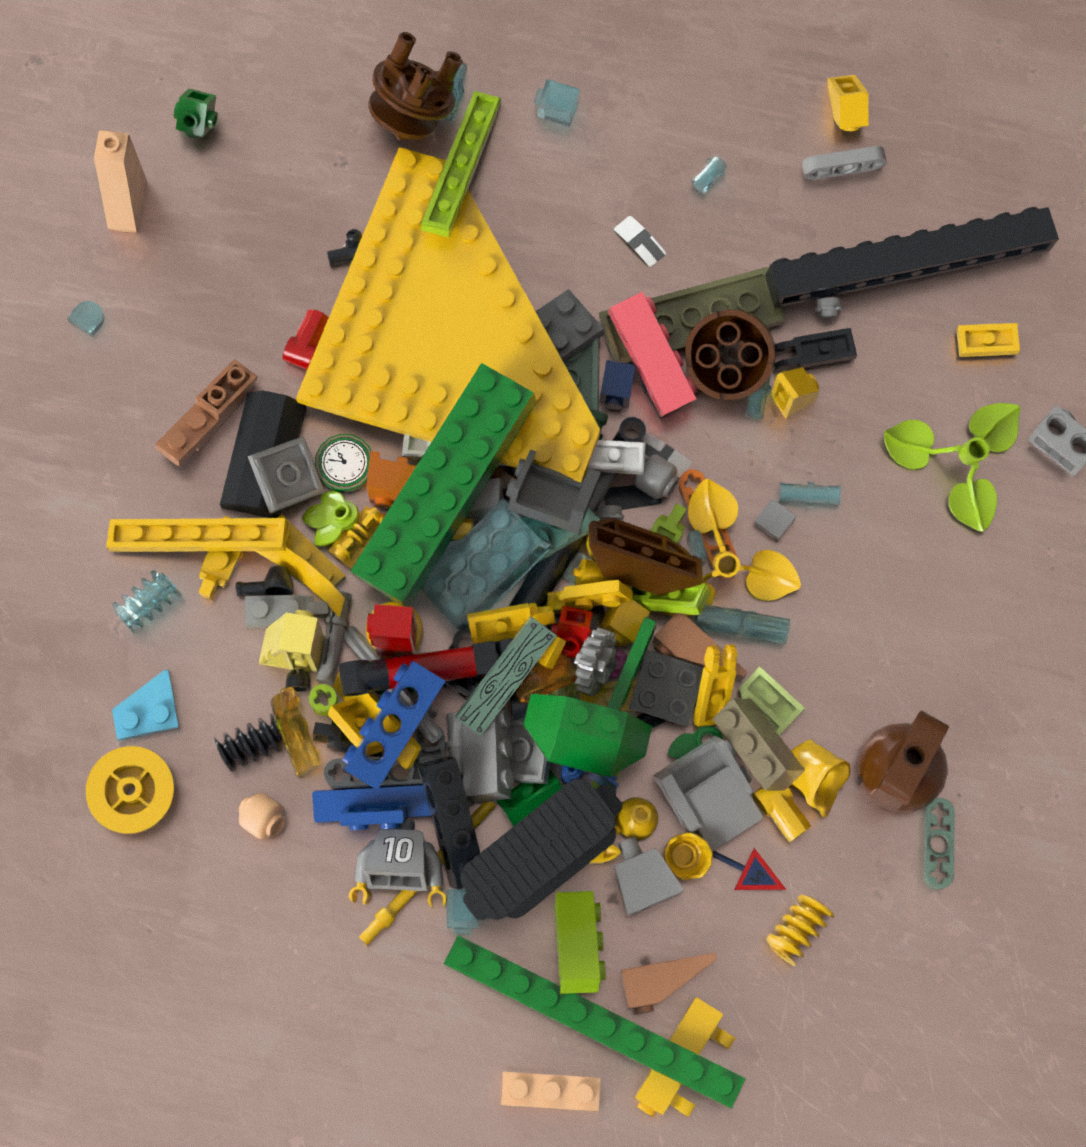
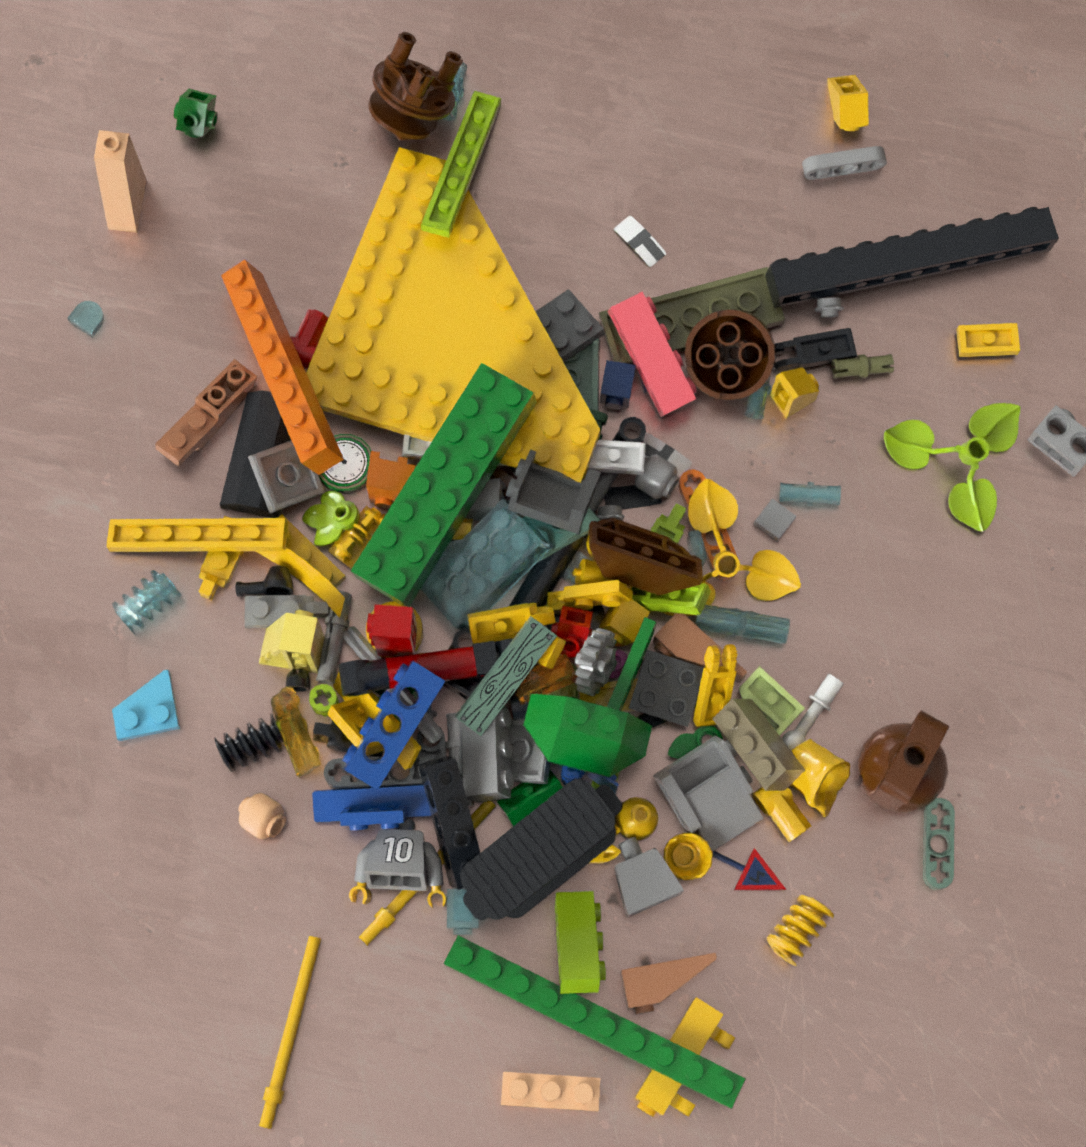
(115, 775): yellow piece -> none
(274, 1093): none -> yellow bar
(282, 368): none -> orange brick
(348, 250): black arm -> none
(557, 102): clear light blue brick -> none
(714, 168): clear light blue pin -> none
(821, 700): none -> white pin
(862, 366): none -> olive pin

